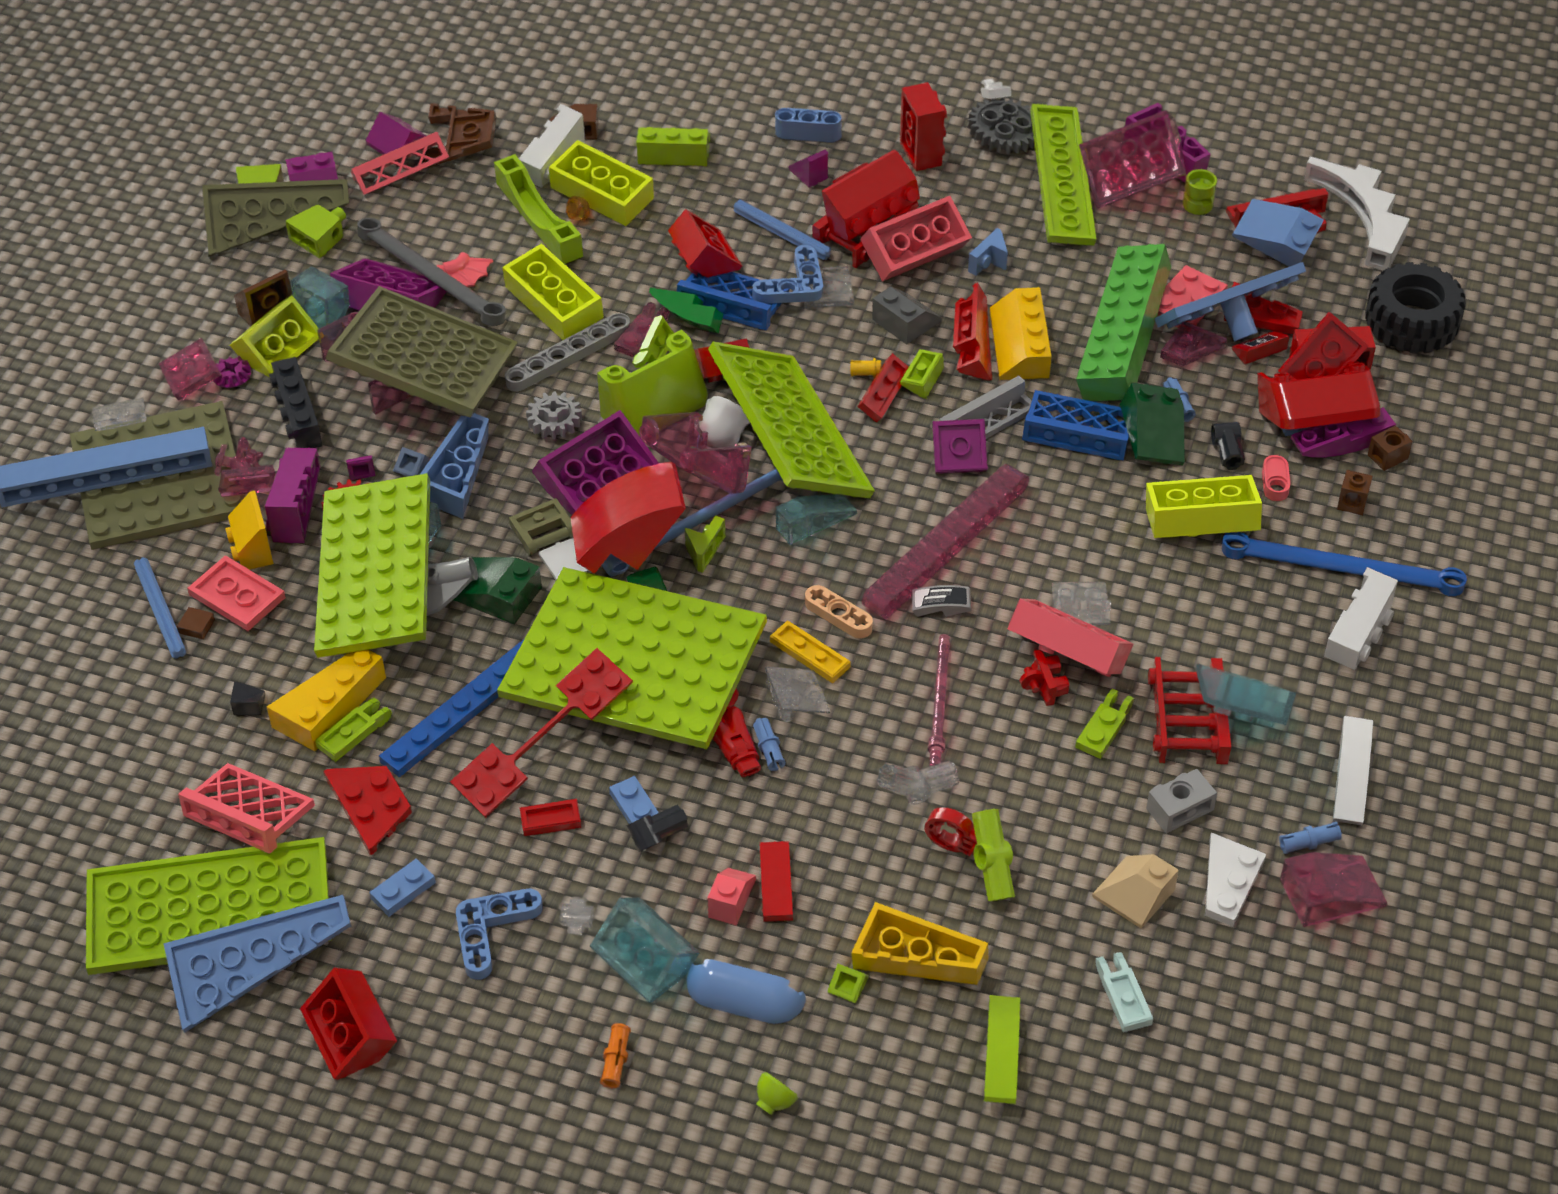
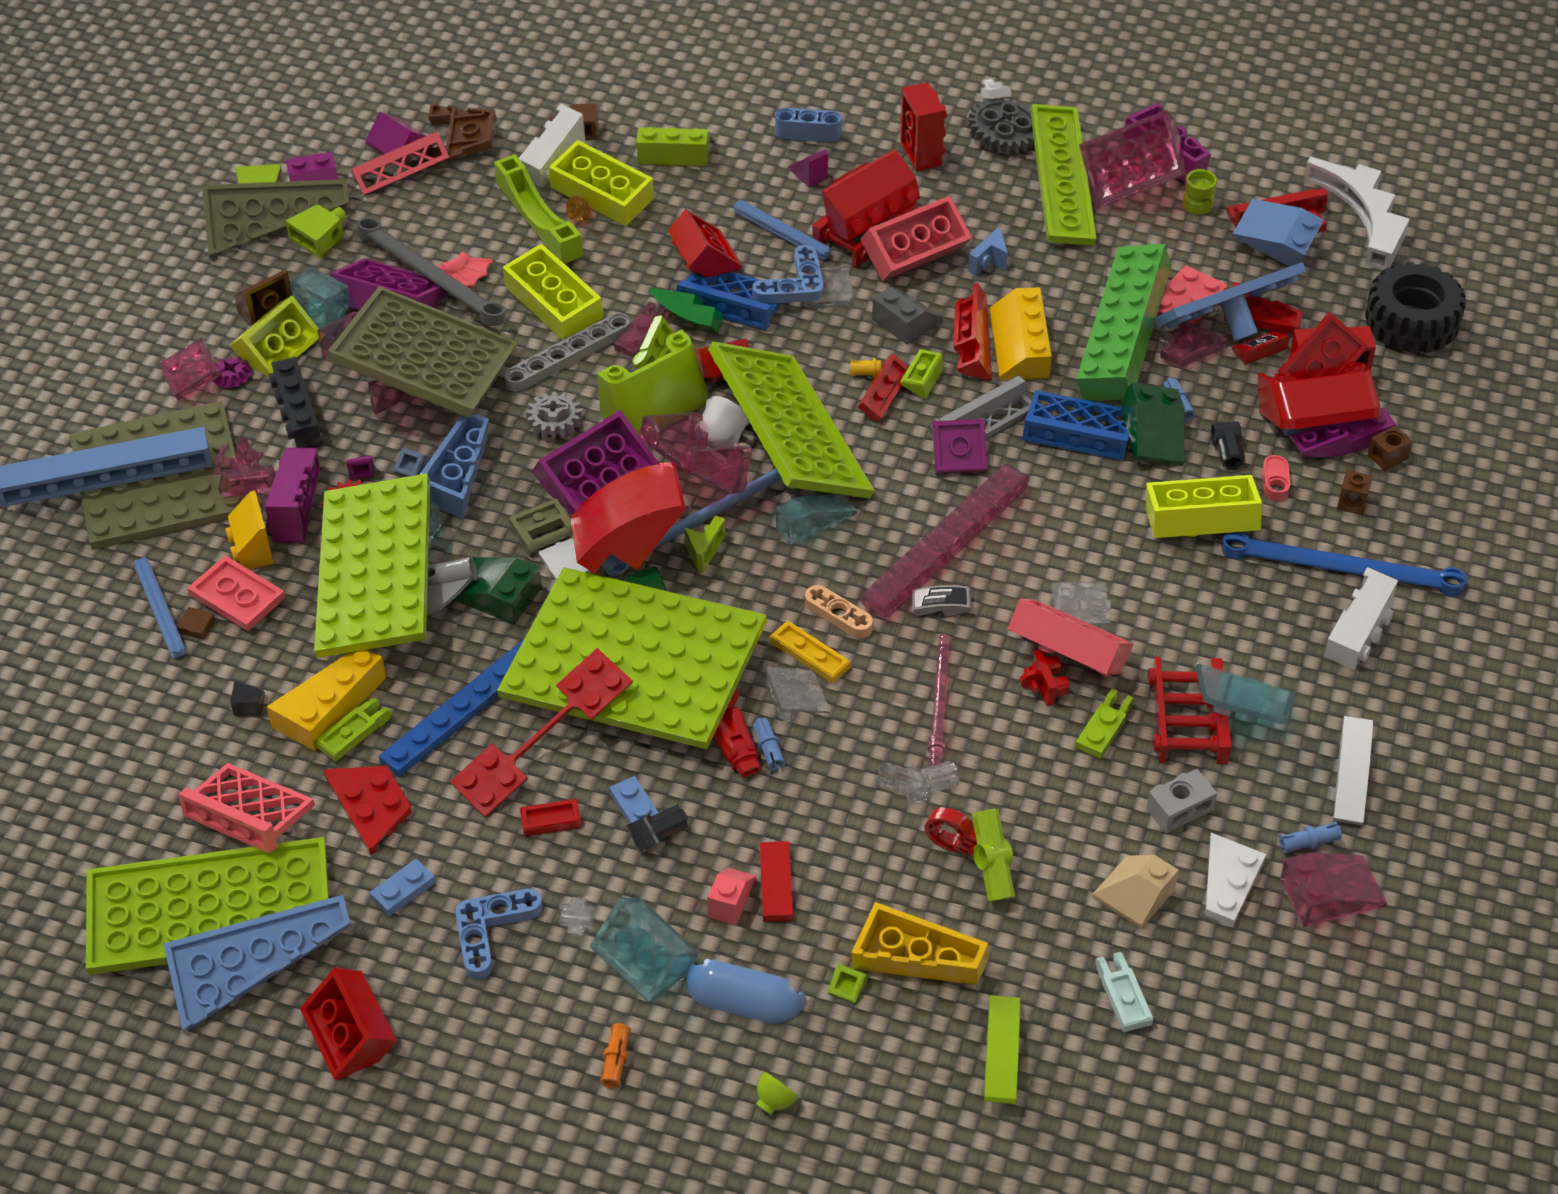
(119, 414): clear tile -> none

